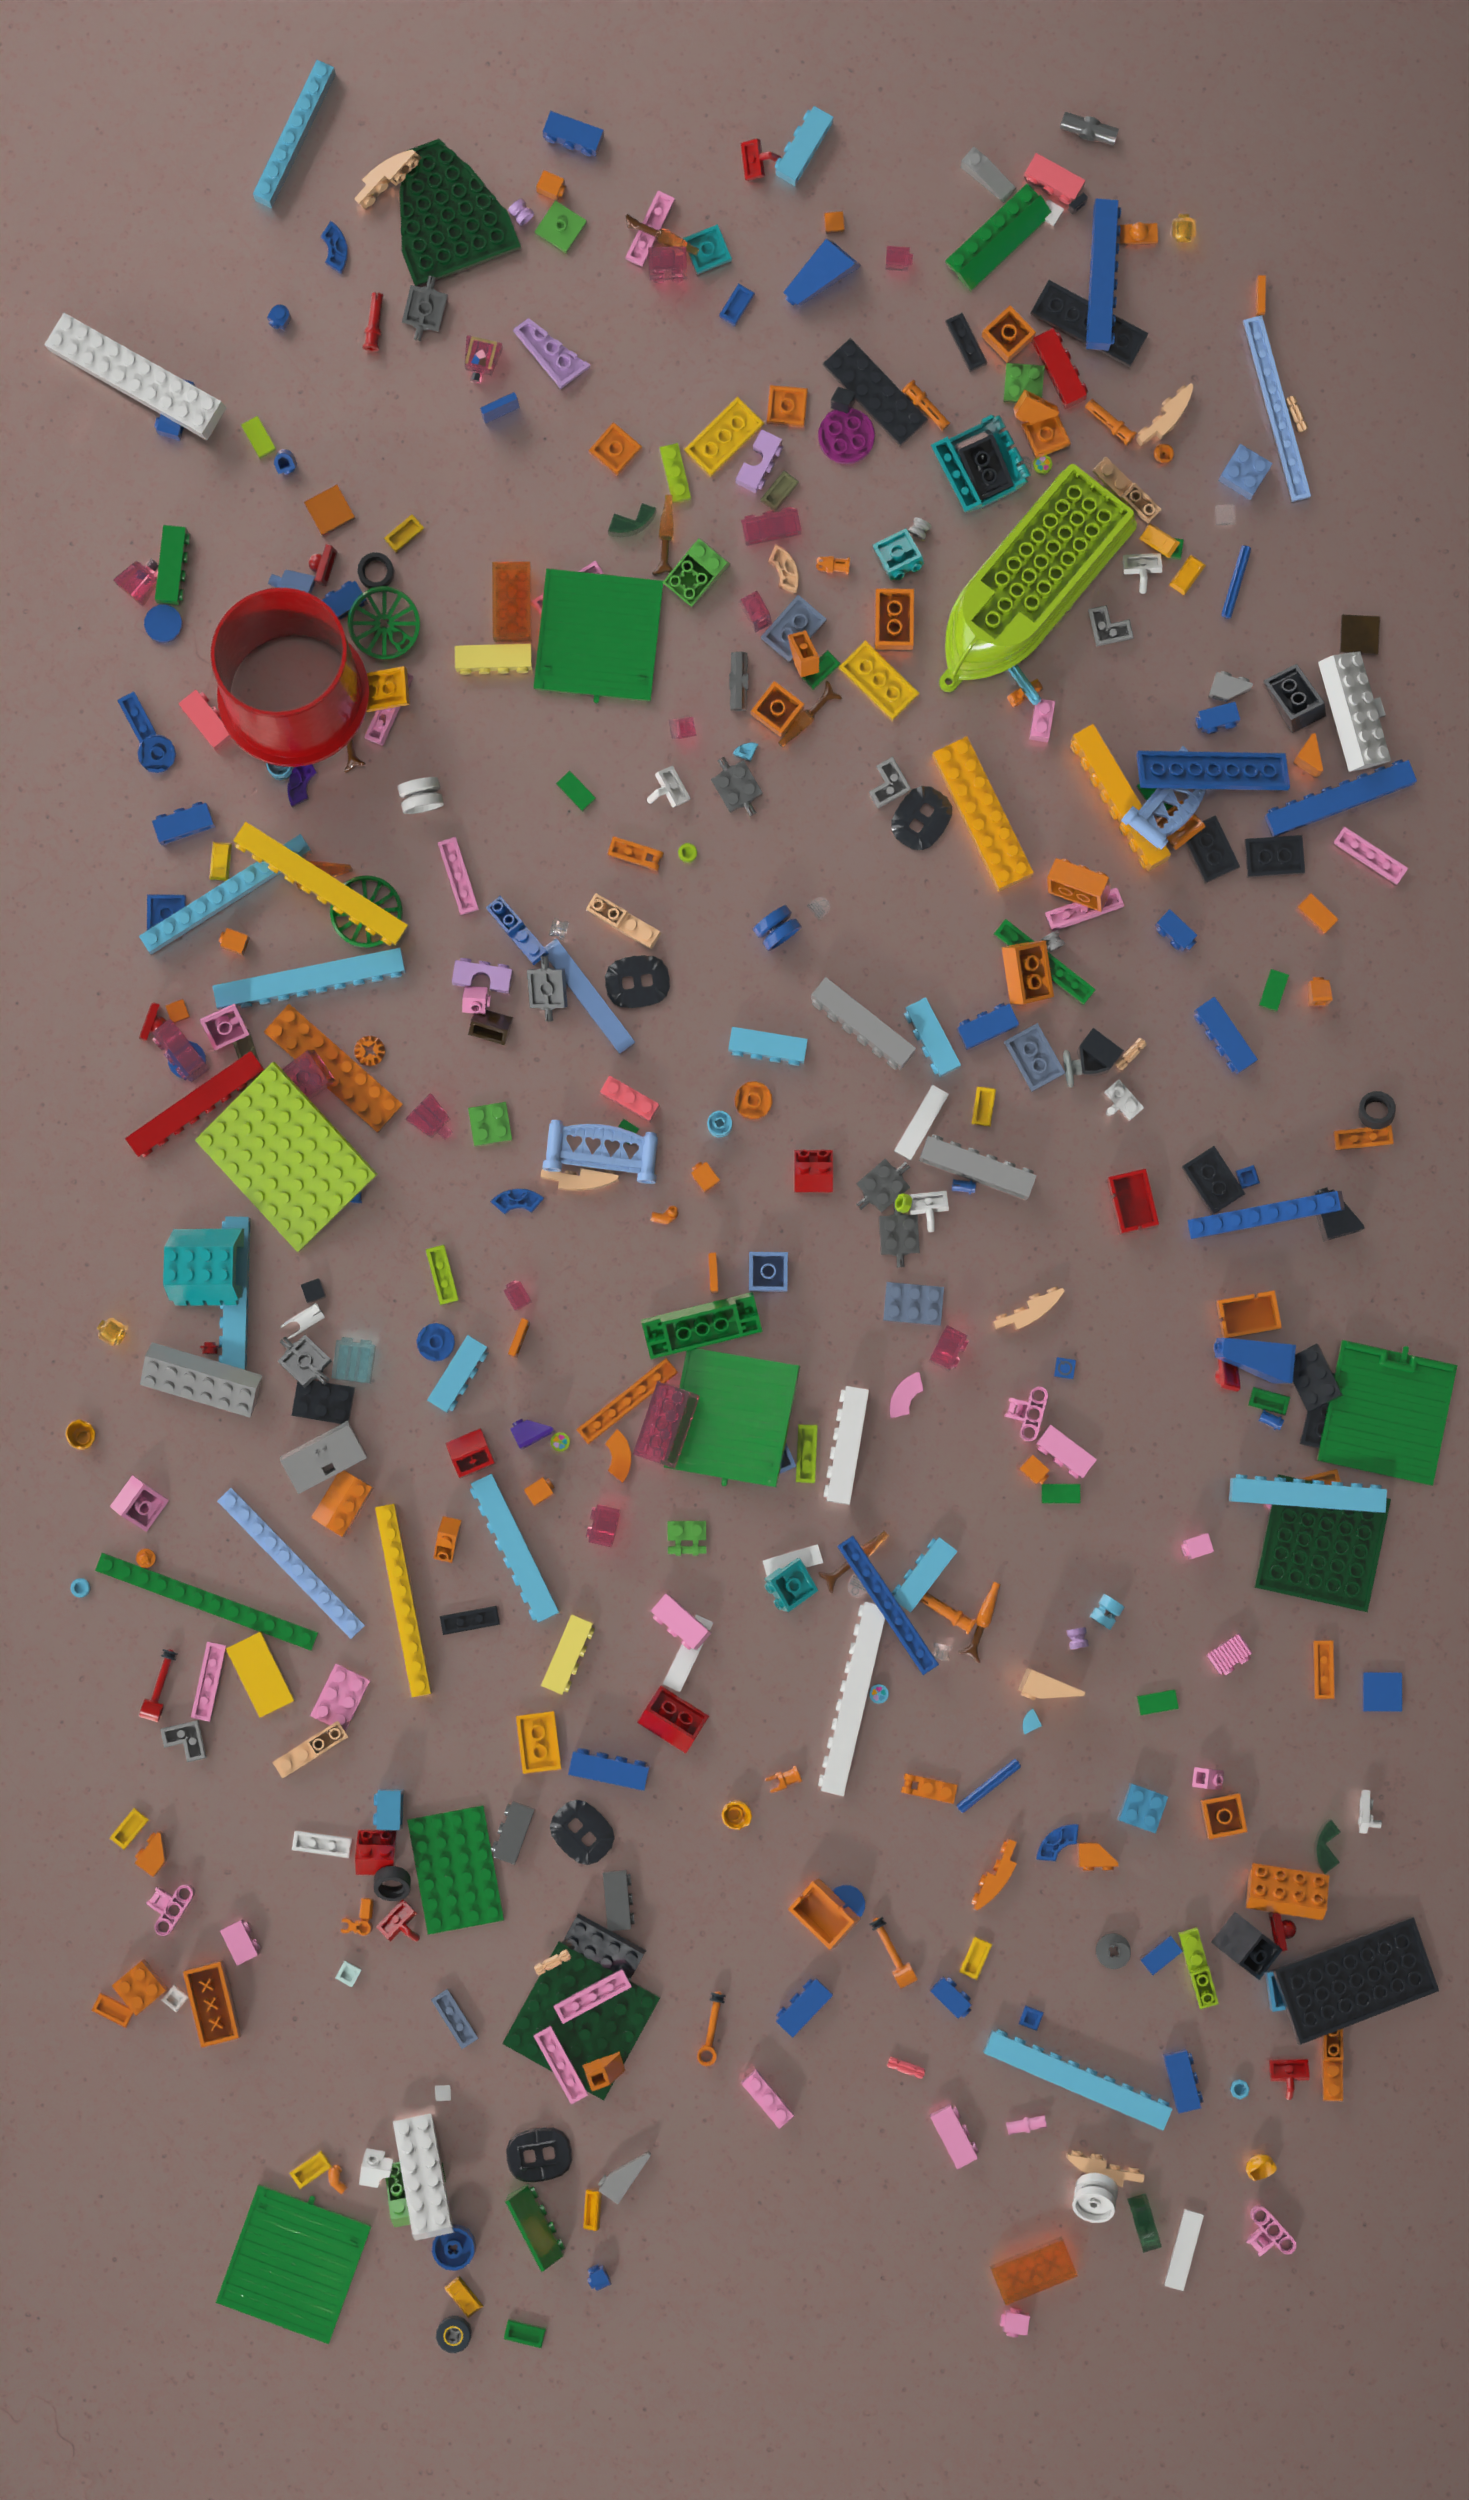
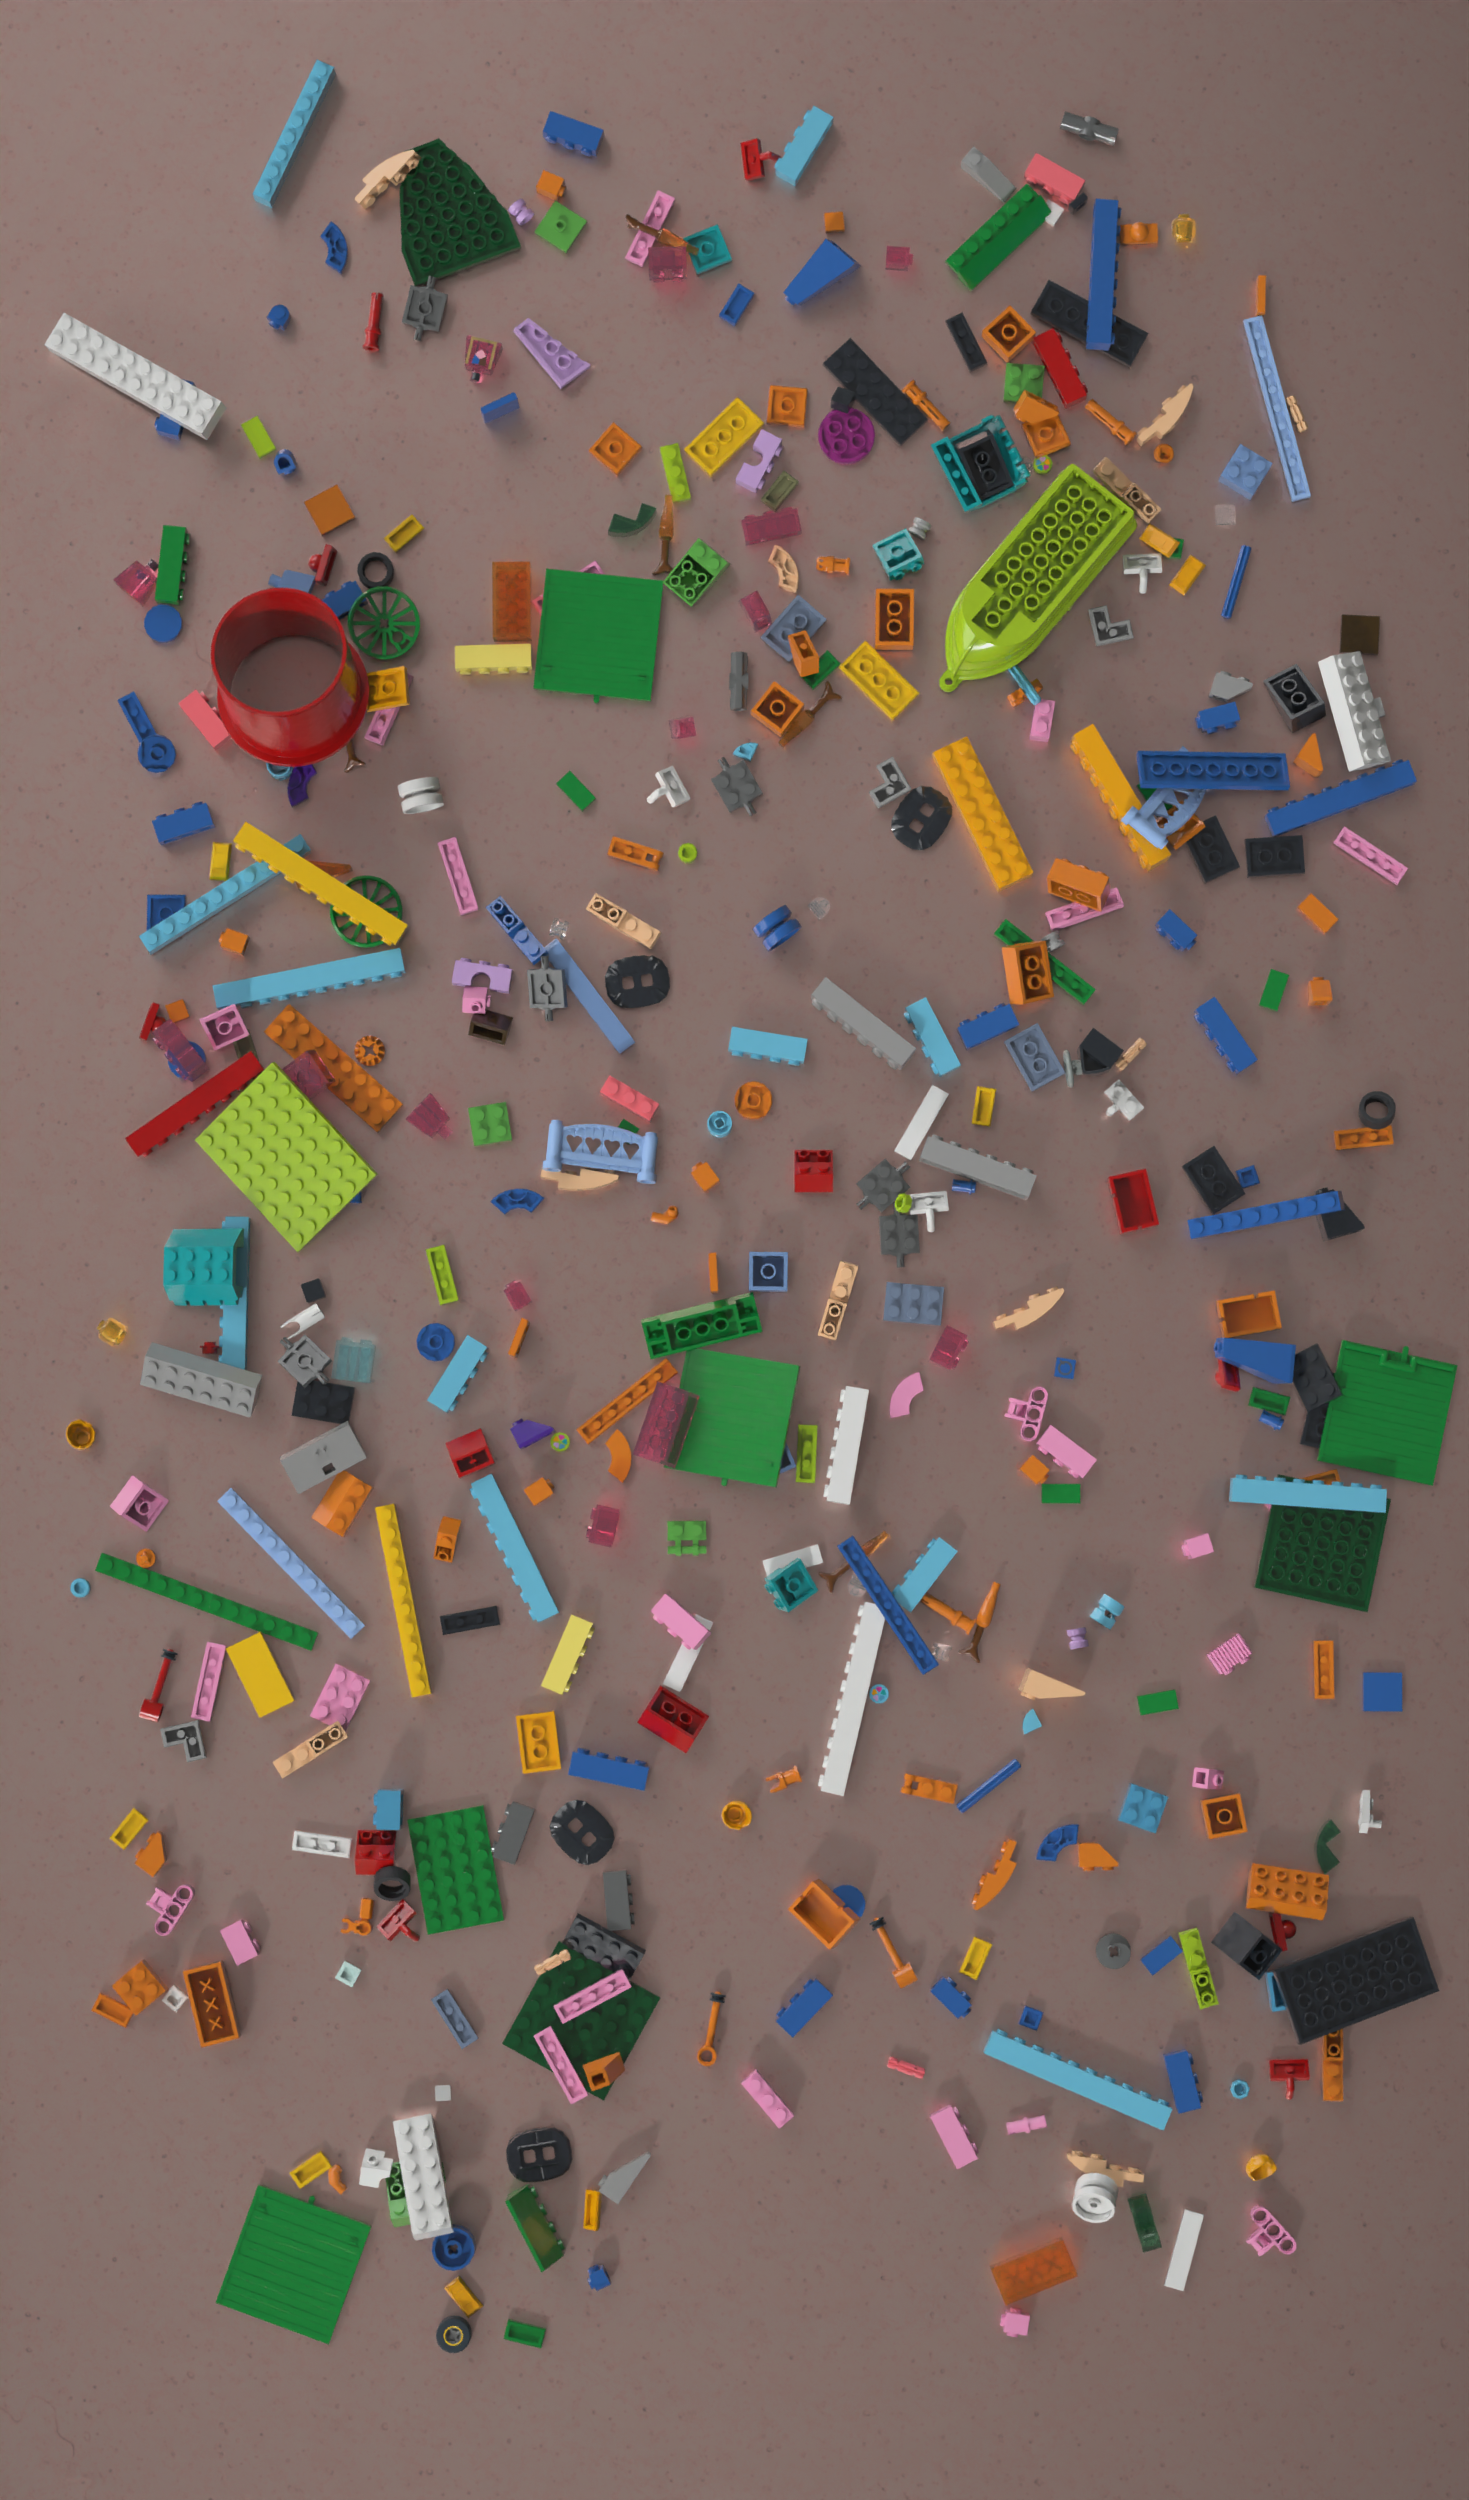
(838, 1300): none -> light nougat slope

